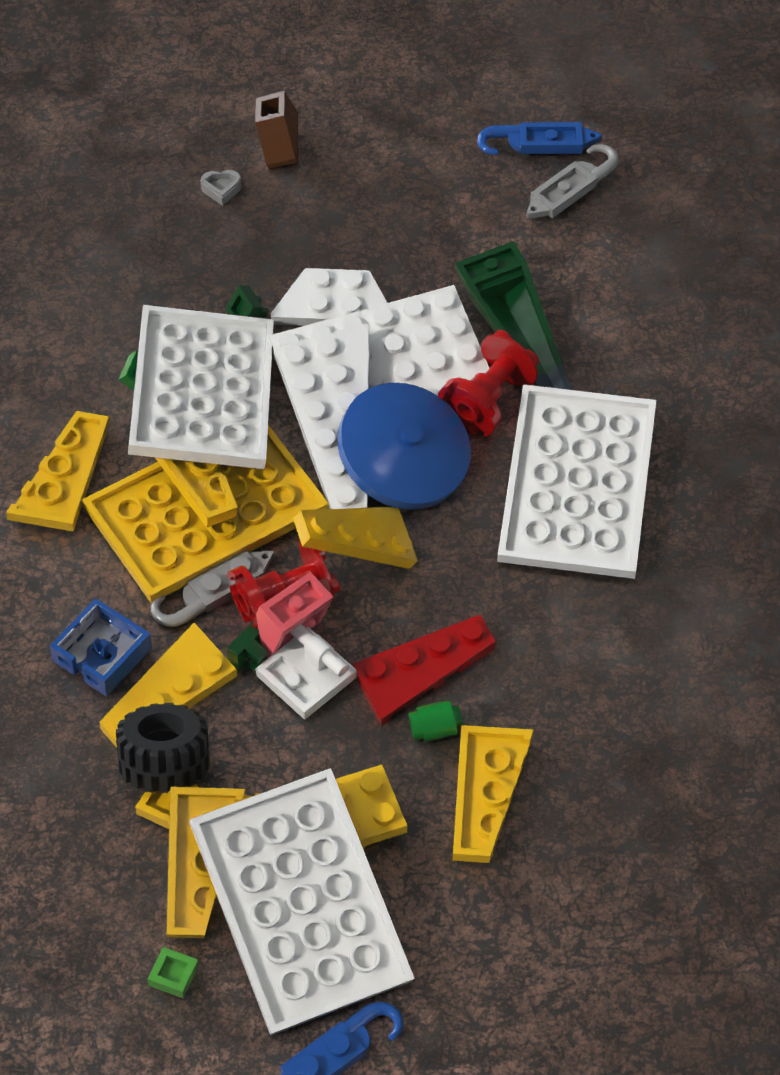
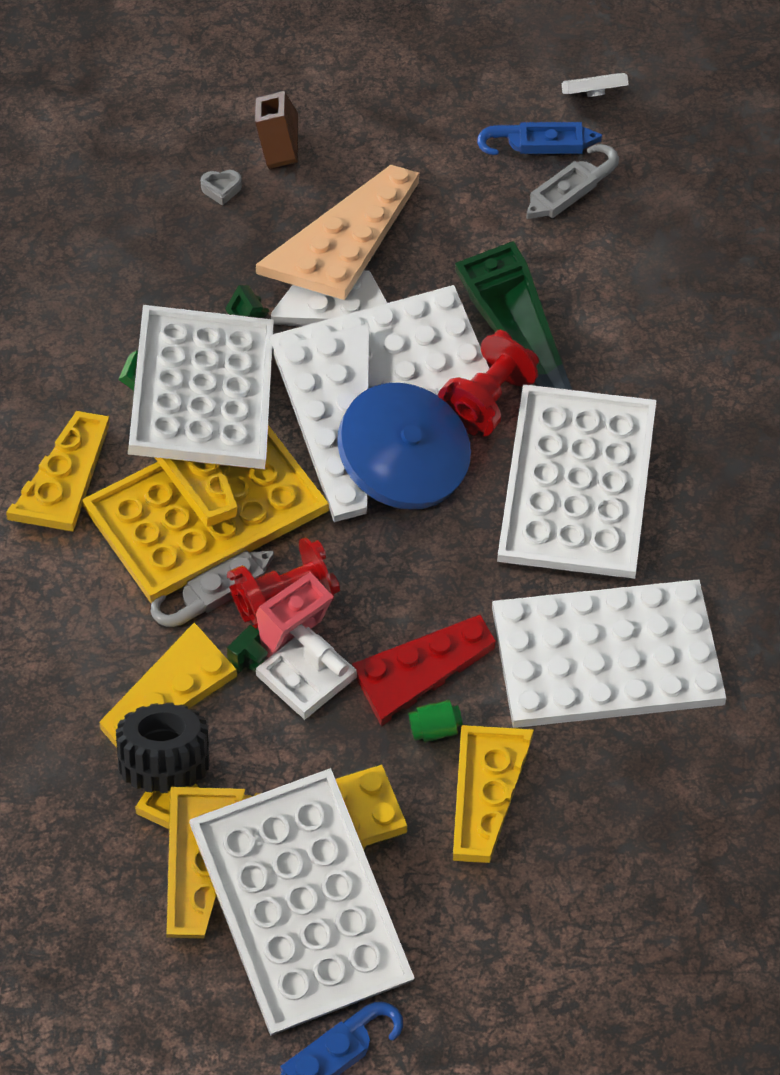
(109, 634): blue piece -> none
(173, 972): bright green plate -> none
(341, 242): none -> light nougat wing
(361, 533): yellow wing -> none
(594, 85): none -> white plate
(607, 653): none -> white plate

